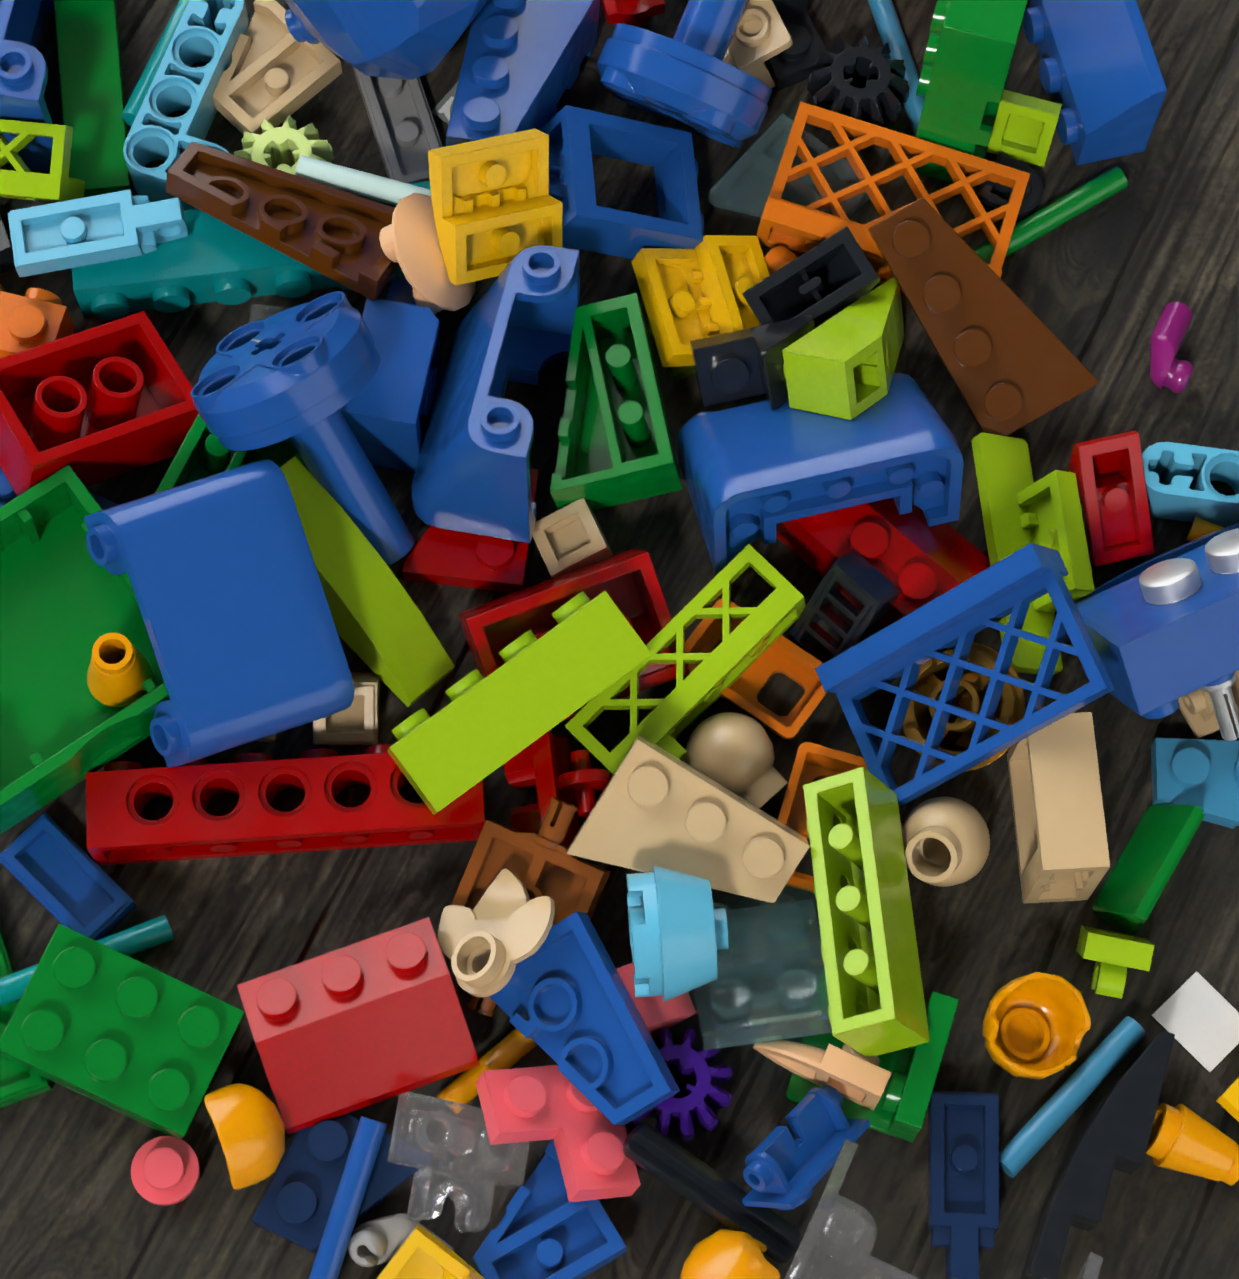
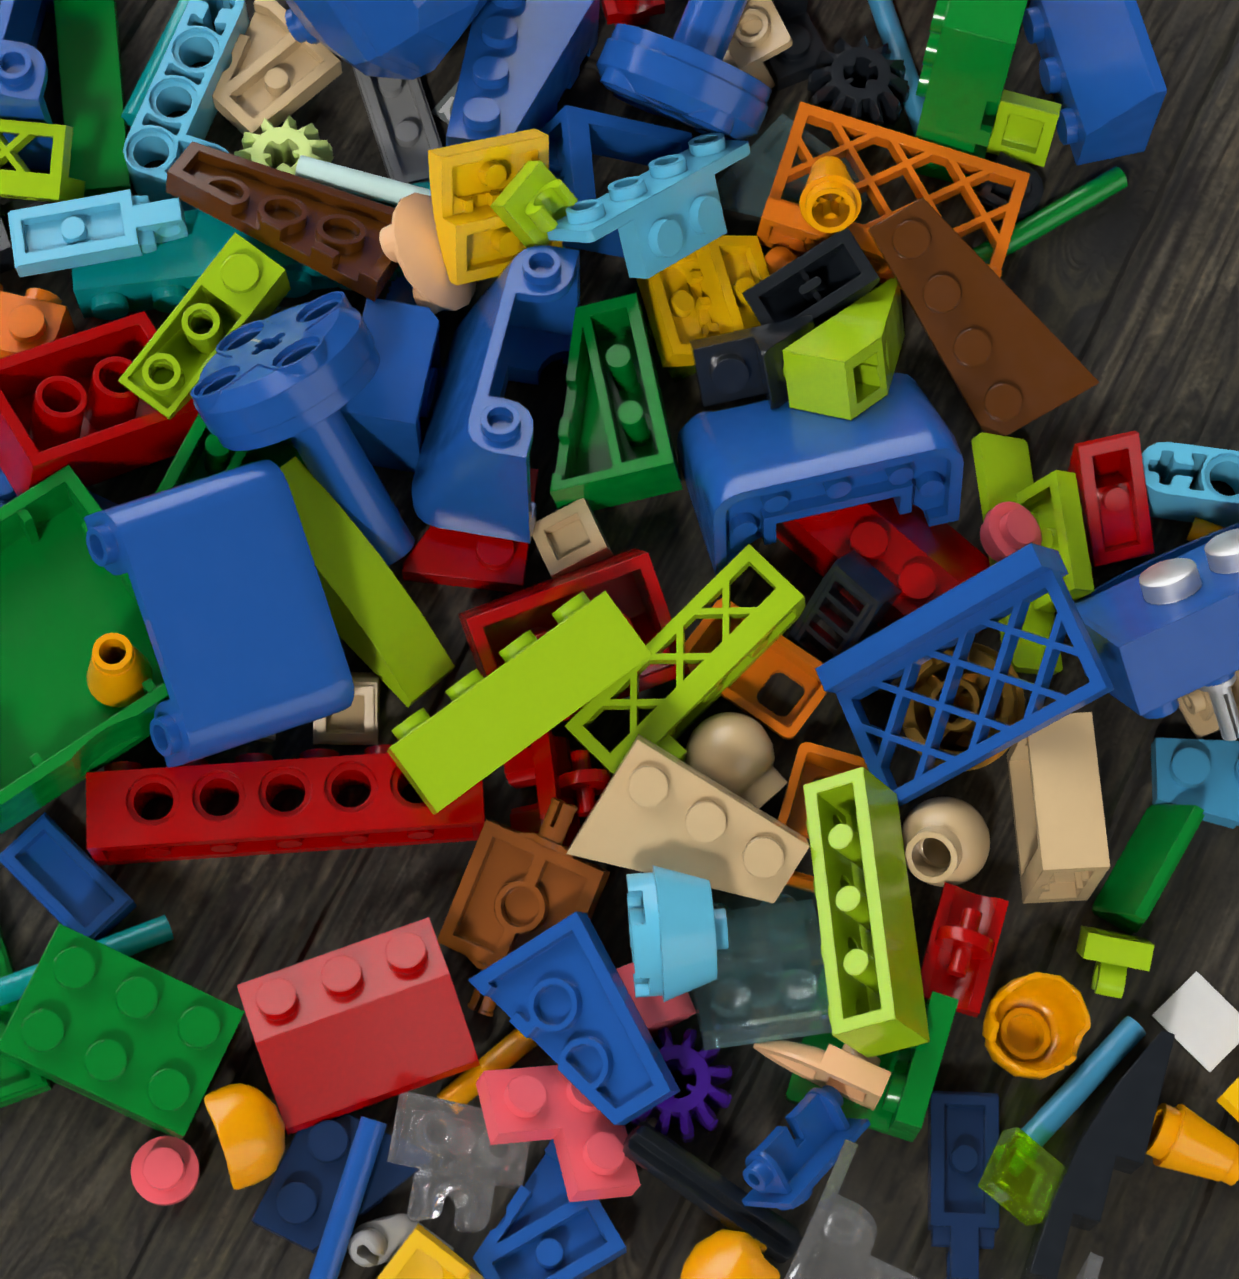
(231, 292): none -> lime slope
(495, 934): tan plate -> none
(533, 203): none -> lime tile
(662, 211): none -> medium azure bracket
(830, 196): none -> light orange cone
(962, 947): none -> red hips
(1008, 529): none -> coral plate
(1021, 1176): none -> clear neon green tile
(1164, 345): magenta arm -> none

